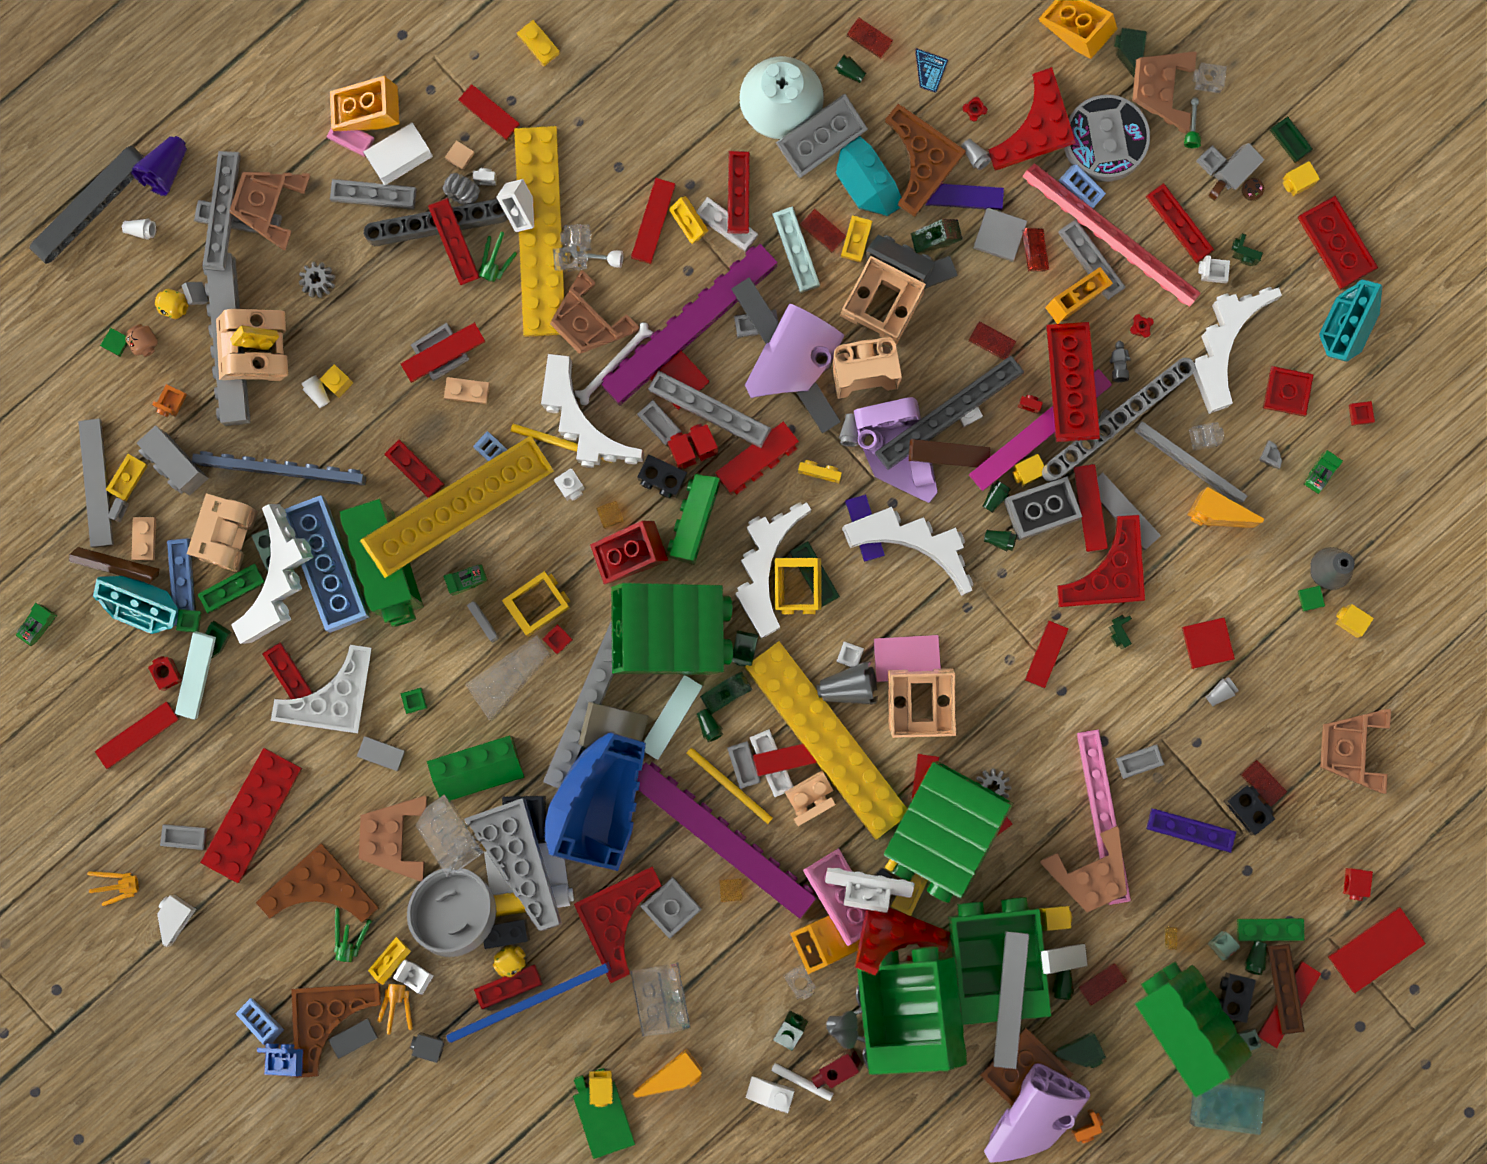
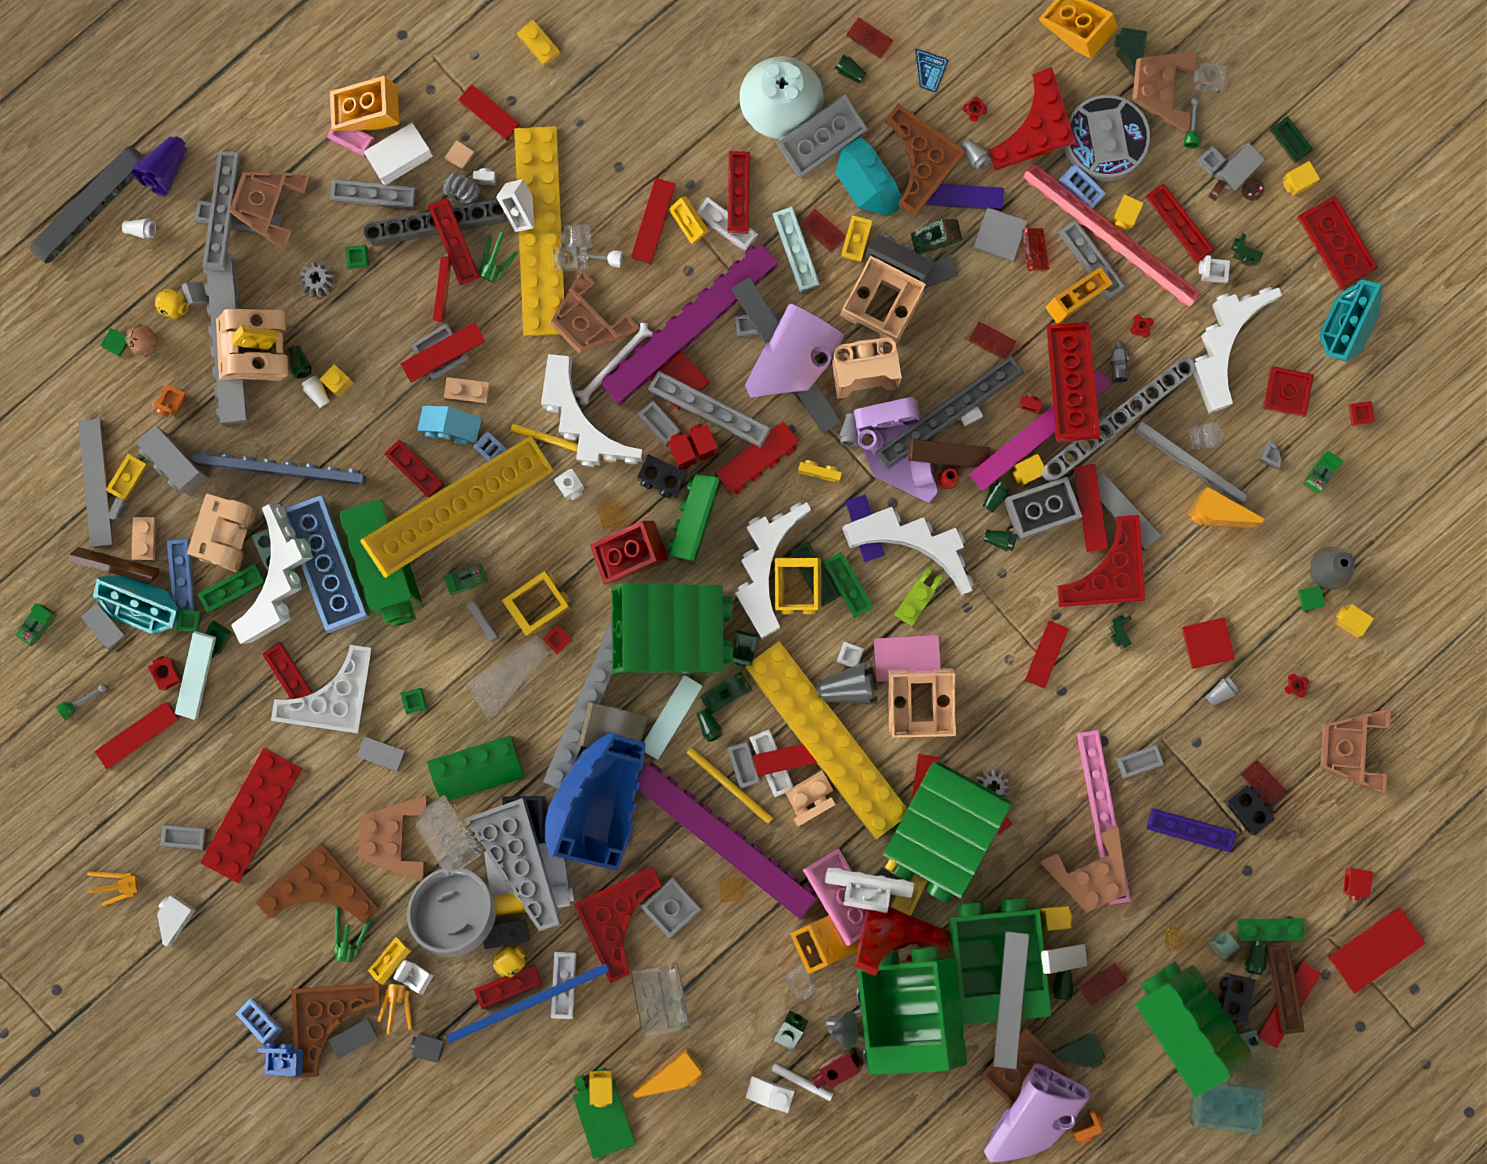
(67, 709): none -> hinge
(103, 626): none -> light grey tile
(299, 364): none -> dark green cone
(356, 257): none -> green tile
(442, 289): none -> red tile
(449, 423): none -> medium azure brick
(564, 969): none -> white tile
(847, 584): none -> green plate
(917, 599): none -> lime hinge
(948, 483): none -> red cone
(1127, 213): none -> yellow brick
(1302, 682): none -> red plate

